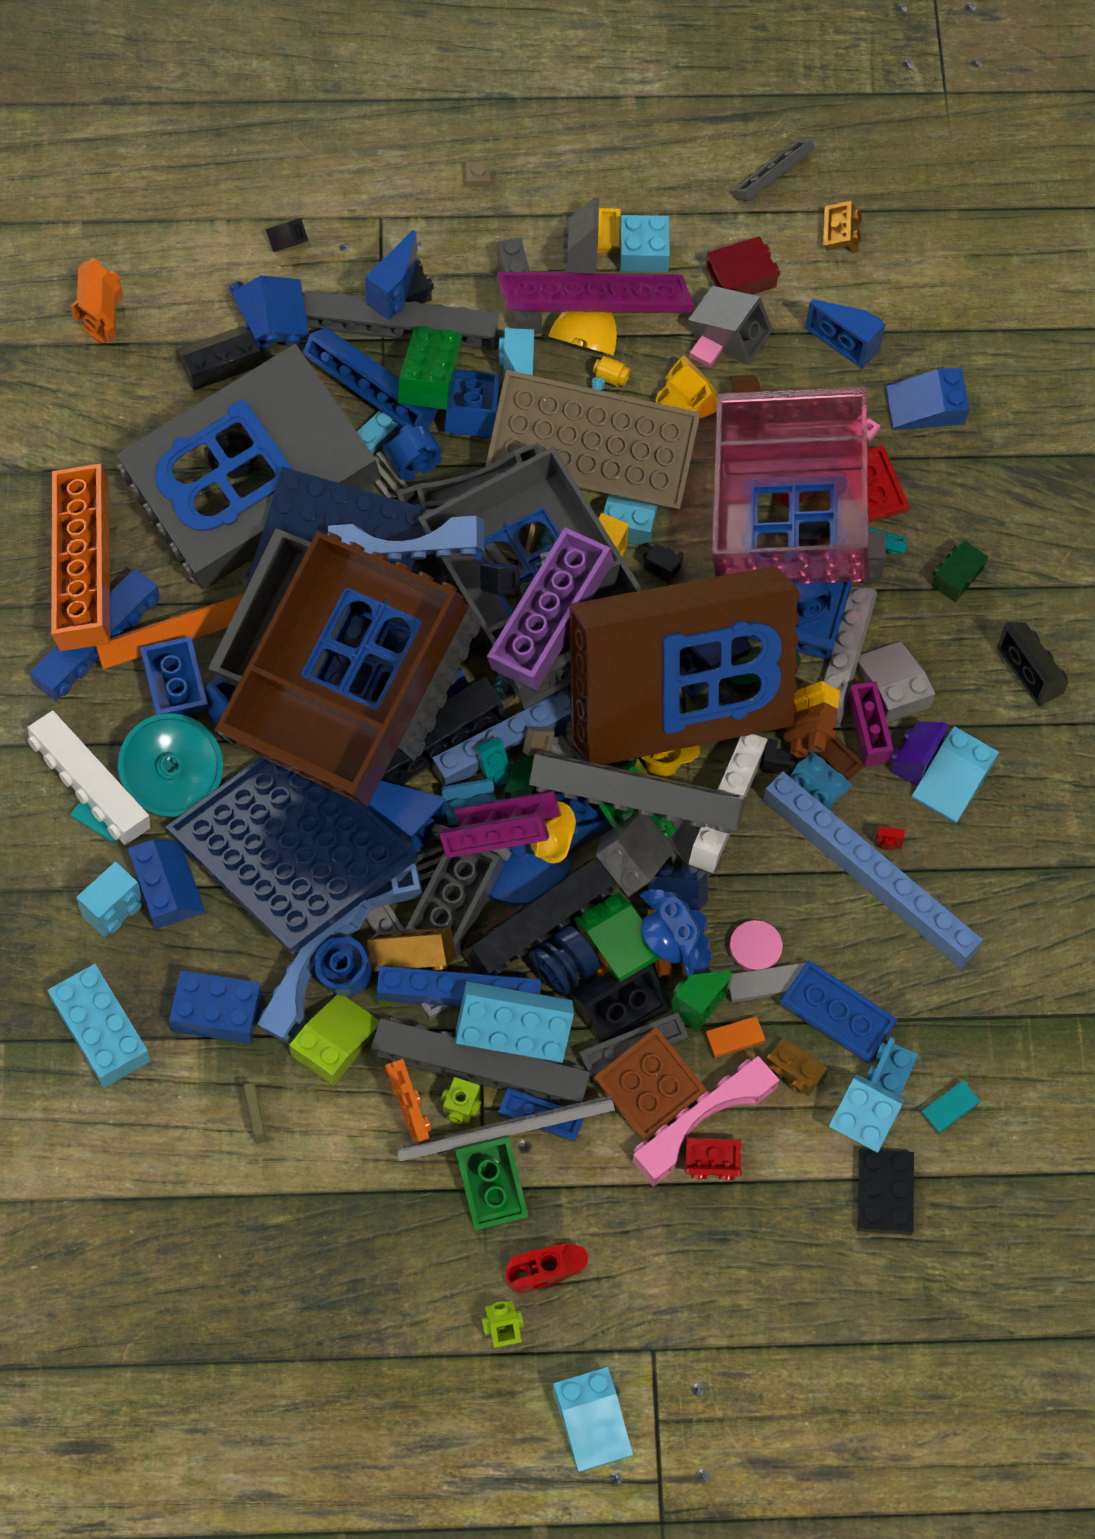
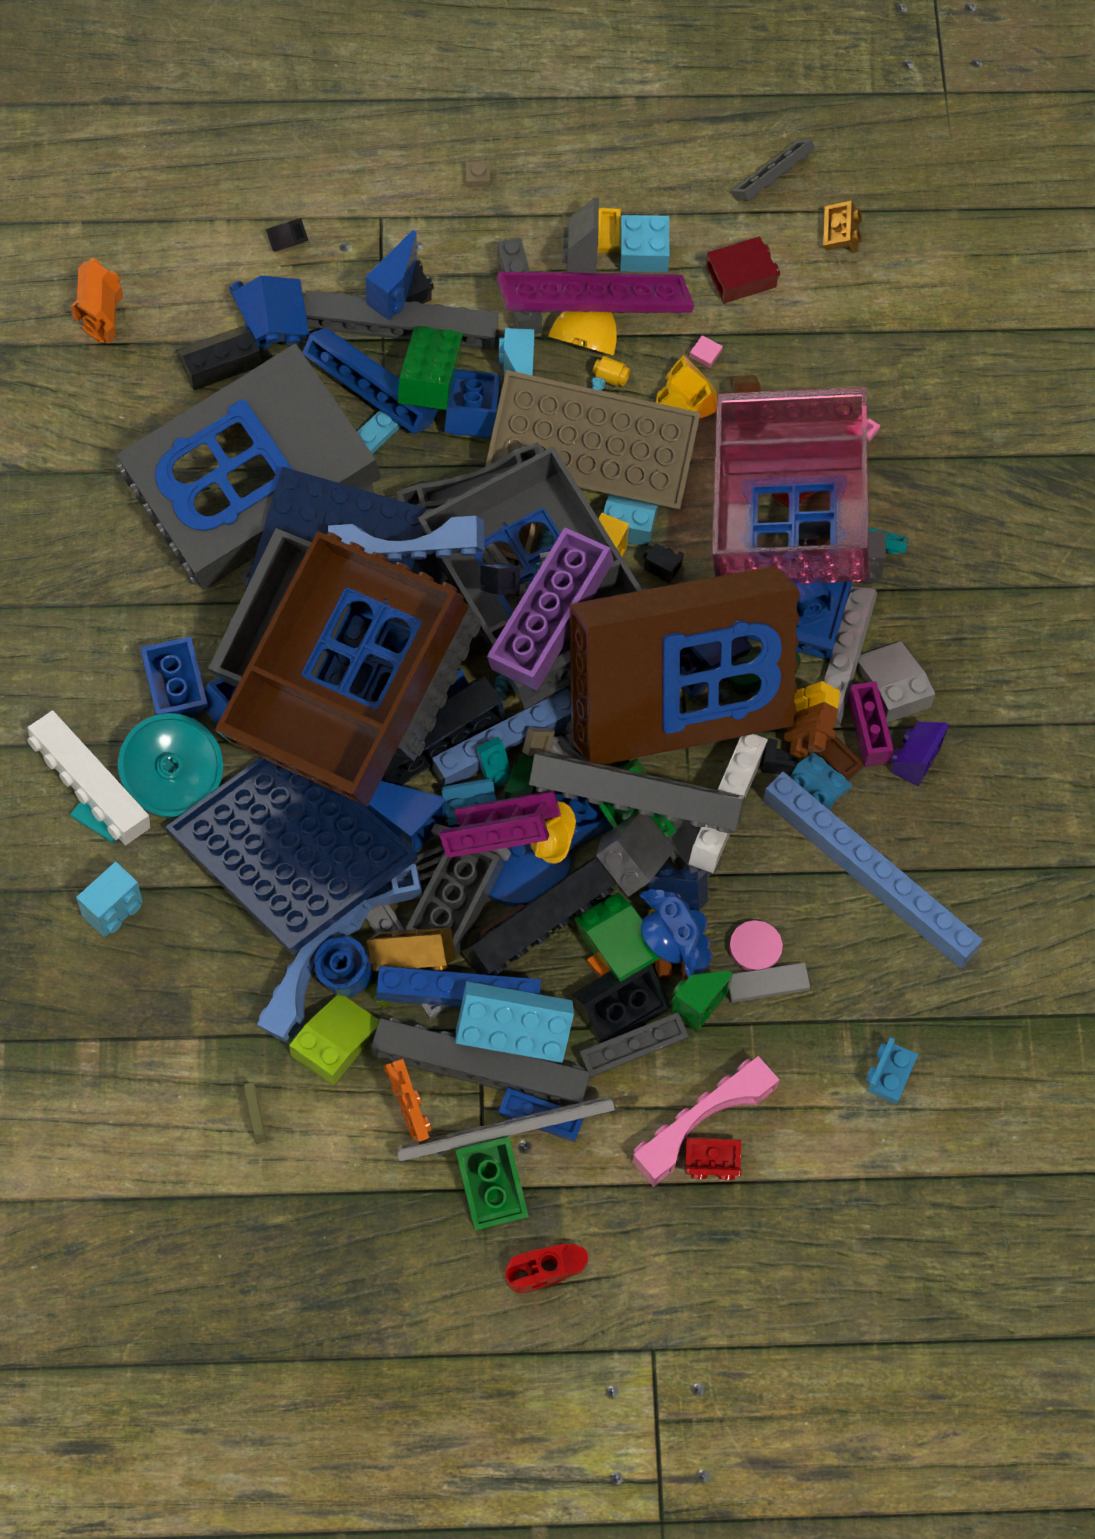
(80, 558): orange brick -> none
(99, 1025): medium azure brick -> none
(127, 605): blue brick -> none
(166, 882): blue slope -> none
(193, 624): orange tile -> none
(215, 1007): blue brick -> none
(227, 443): black piece -> none
(393, 473): light grey tile -> none
(413, 452): blue brick -> none
(461, 1101): lime brick -> none
(503, 1324): lime brick -> none
(565, 960): dark blue wheel -> none
(592, 1419): medium azure slope -> none
(650, 1084): dark orange plate -> none
(668, 762): yellow piece -> none
(732, 321): dark grey slope -> none
(735, 1037): orange tile -> none
(795, 1067): pearl gold bracket -> none
(838, 1011): blue tile -> none
(846, 329): blue slope -> none
(867, 1113): medium azure brick -> none
(885, 491): red plate -> none
(885, 1191): black plate -> none
(889, 838): red plate -> none
(928, 400): blue slope -> none
(950, 1107): teal tile -> none
(955, 774): medium azure slope -> none
(959, 570): dark green brick -> none
(1031, 662): black slope -> none

